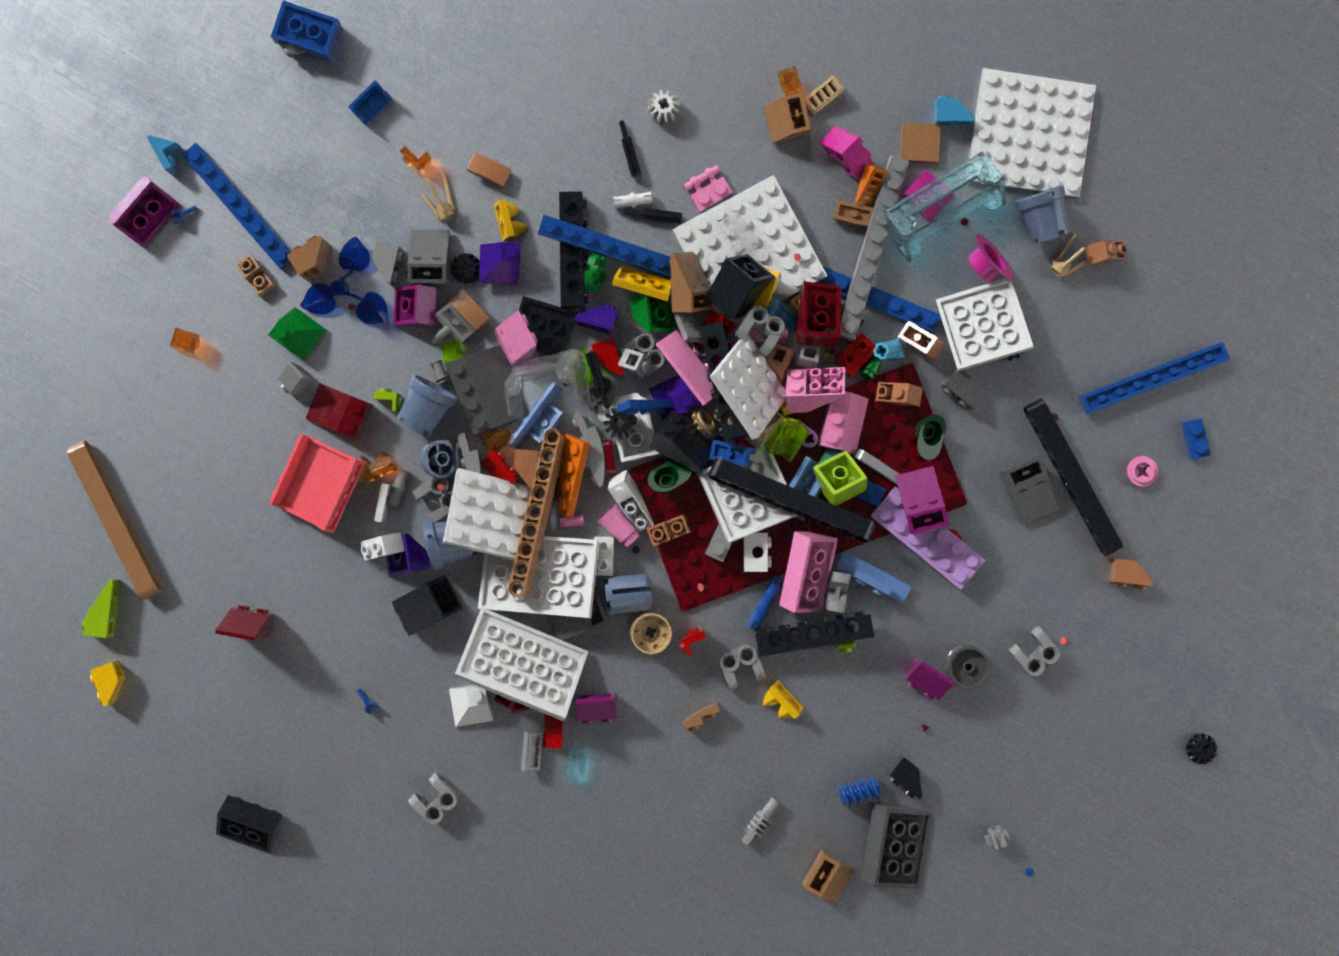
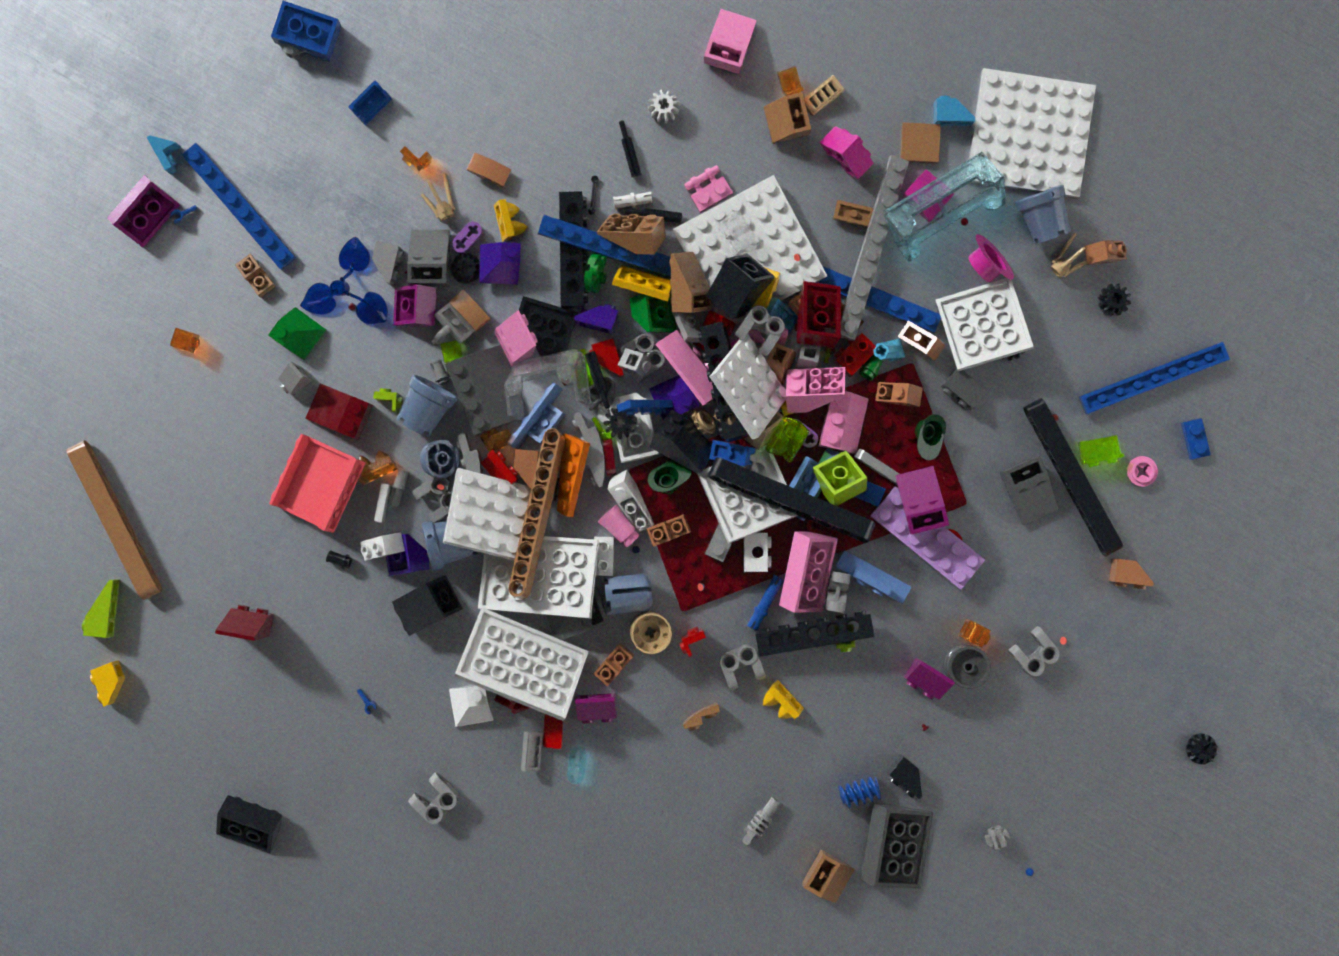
(310, 258): medium nougat slope -> none
(342, 560): none -> black pin
(463, 234): none -> medium lavender beam
(575, 521): bright pink pin -> none
(594, 180): none -> black hinge
(603, 434): none -> clear neon green hand
(613, 664): none -> nougat slope
(634, 232): none -> medium nougat slope
(729, 41): none -> bright pink slope
(870, 175): orange slope -> none
(974, 633): none -> clear orange brick
(1100, 450): none -> clear neon green bracket
(1112, 292): none -> black gear

